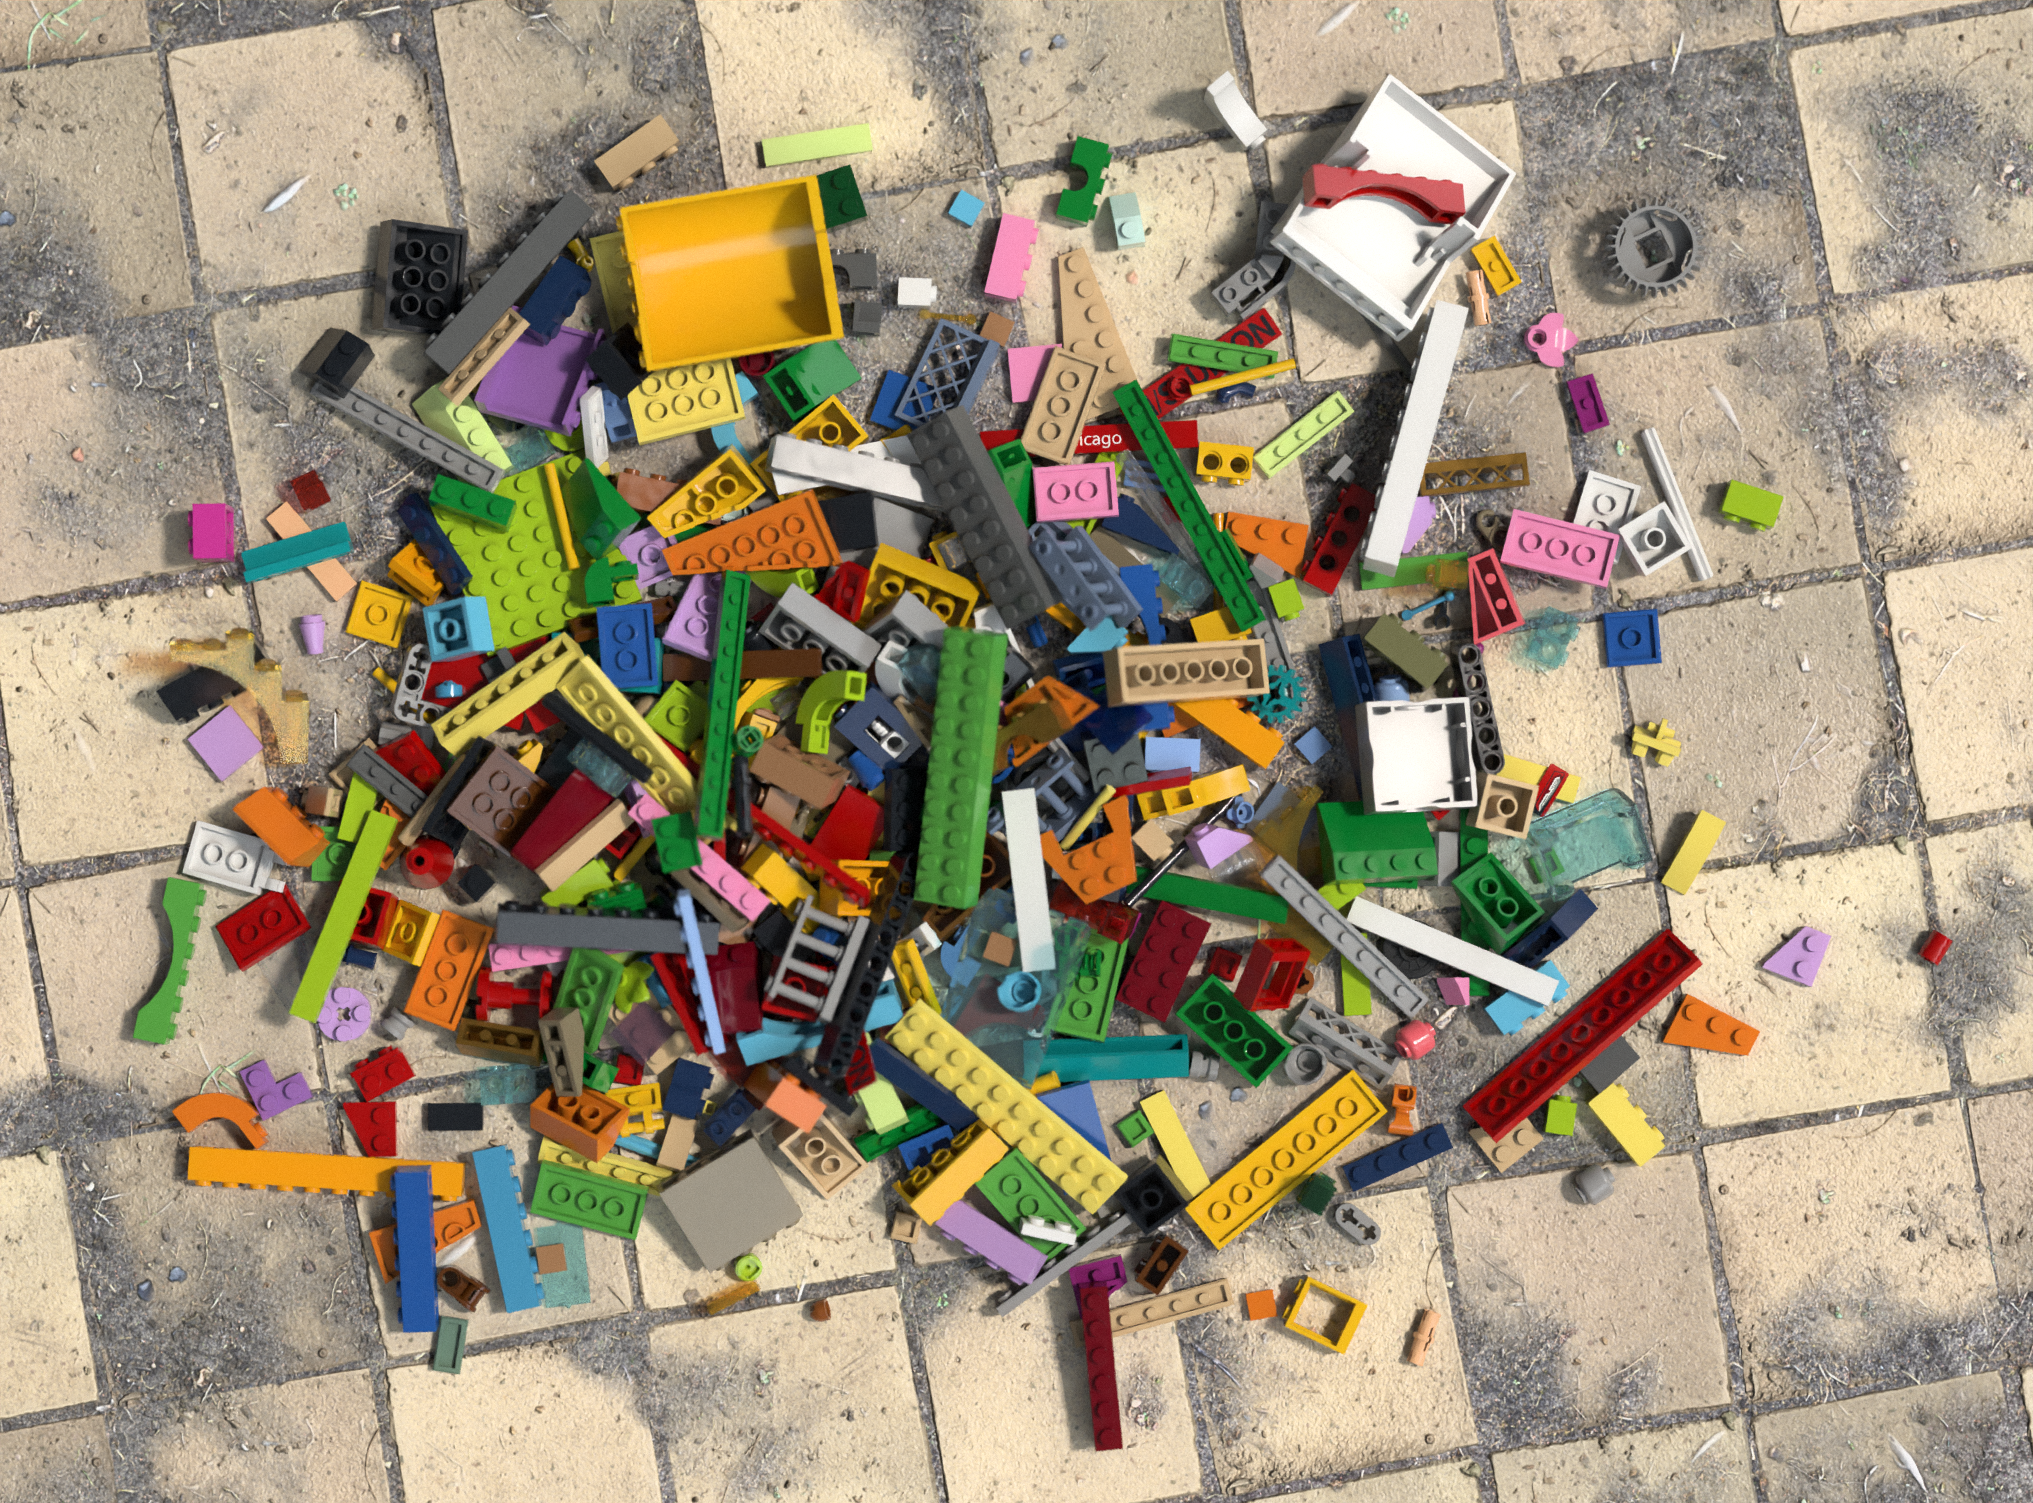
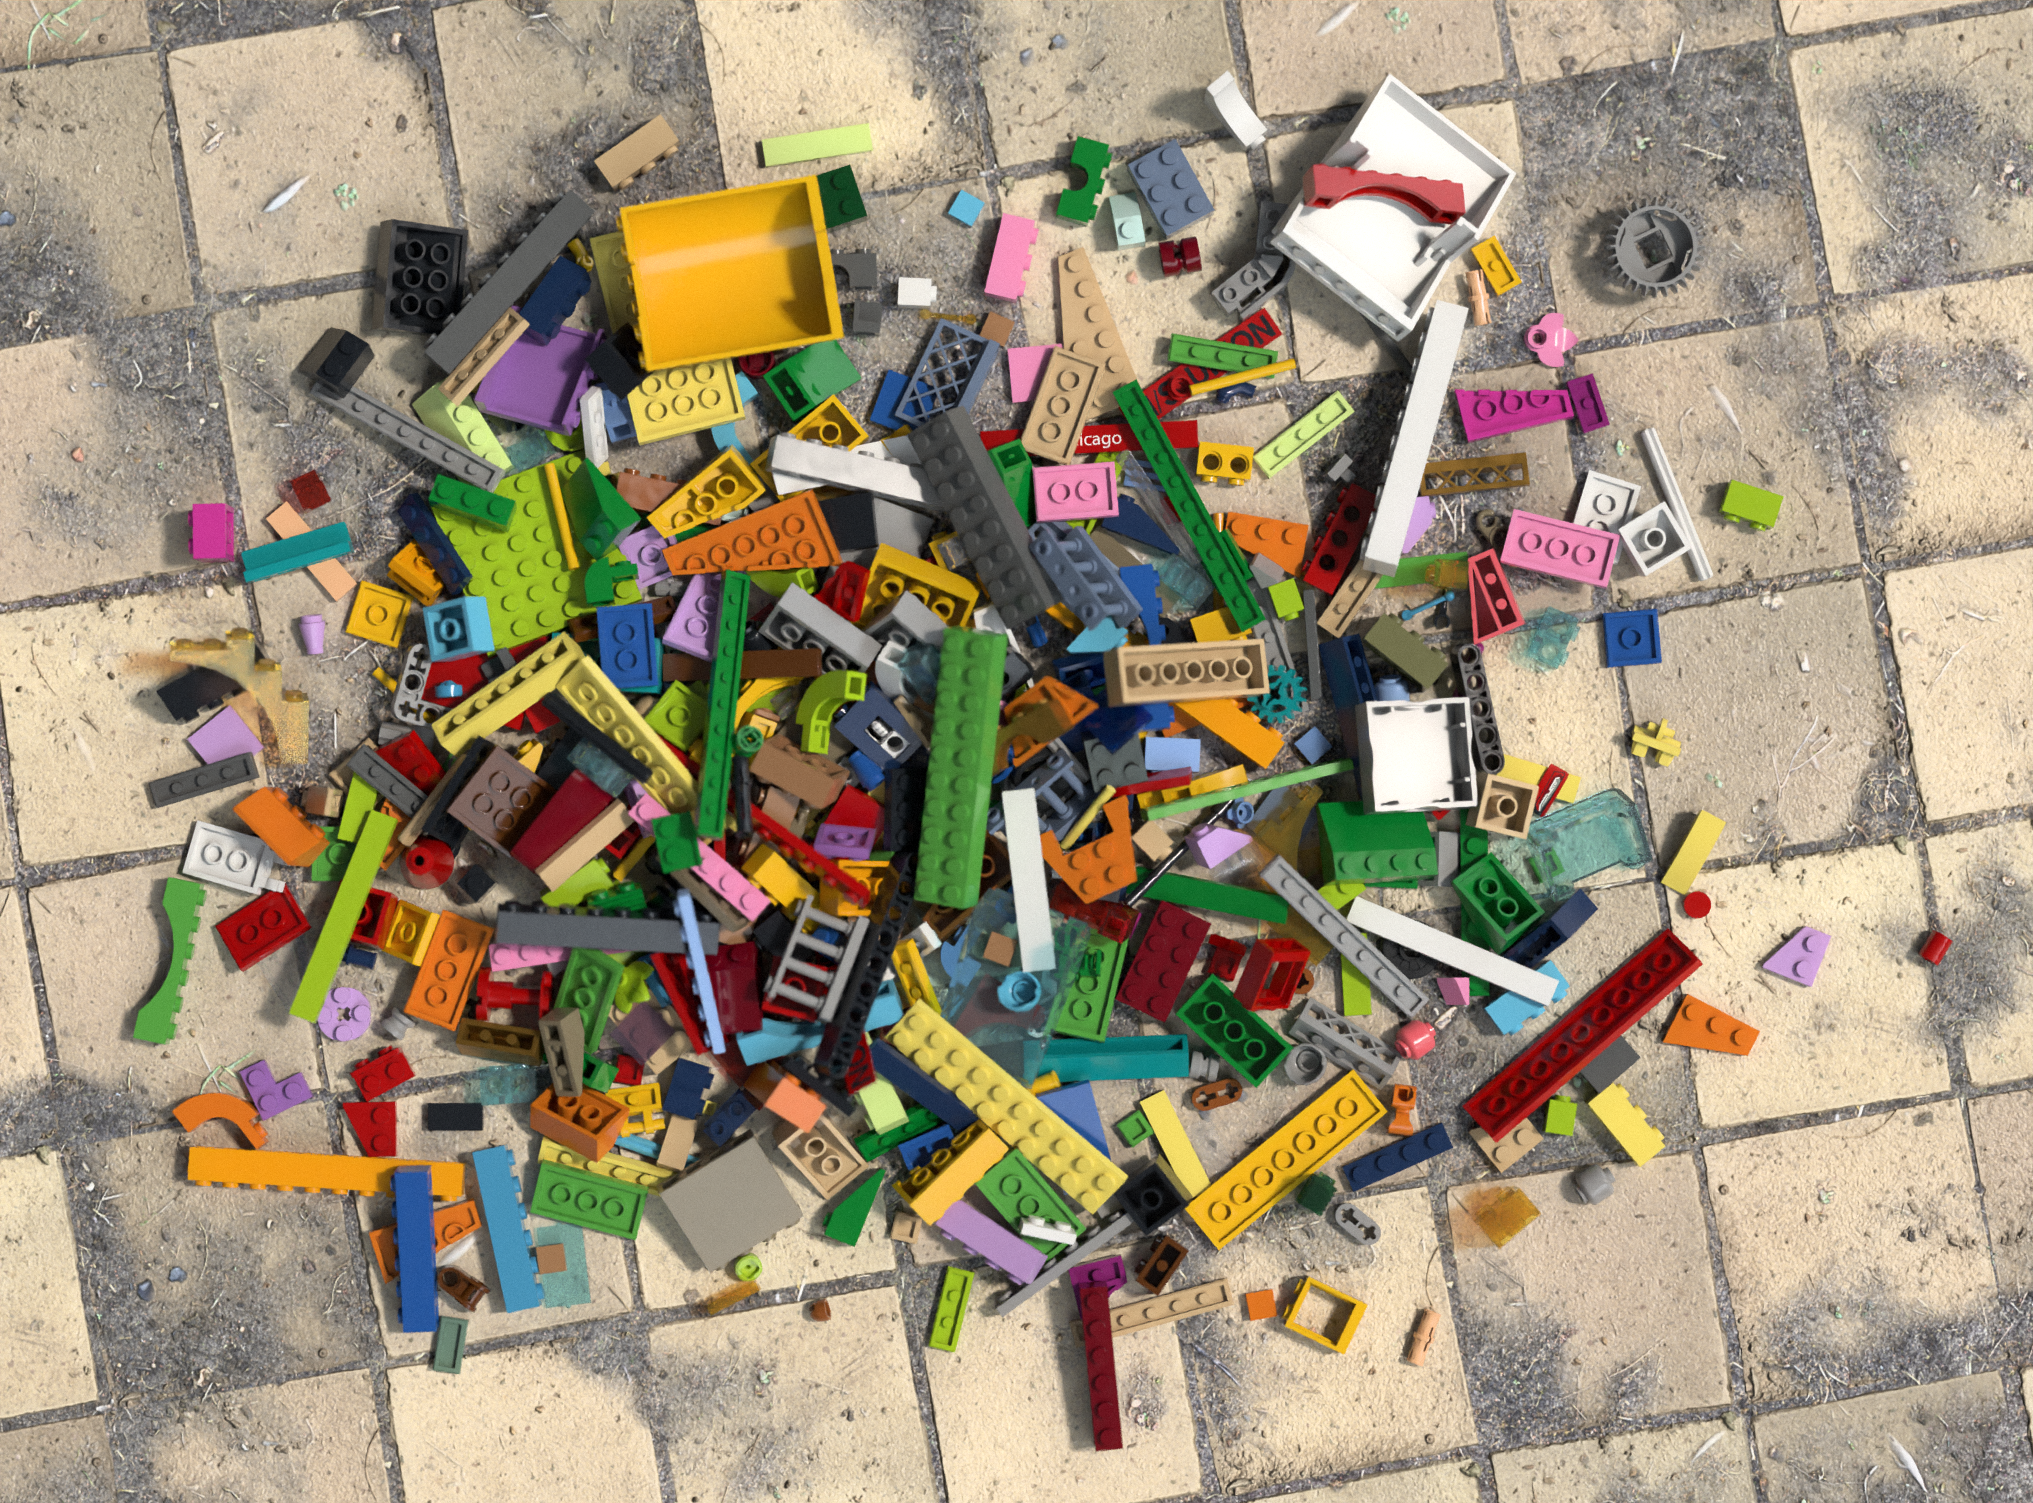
(204, 779): none -> dark grey tile
(844, 841): none -> medium lavender plate
(850, 1215): none -> green slope
(951, 1309): none -> lime tile
(1170, 189): none -> sand blue brick
(1189, 253): none -> dark red wheel
(1218, 1101): none -> dark orange beam
(1227, 944): none -> red tile
(1246, 789): none -> bright green tile
(1312, 644): none -> dark grey tile
(1349, 600): none -> tan plate
(1504, 412): none -> dark pink wing
(1506, 1216): none -> clear yellow brick
(1697, 904): none -> red tile

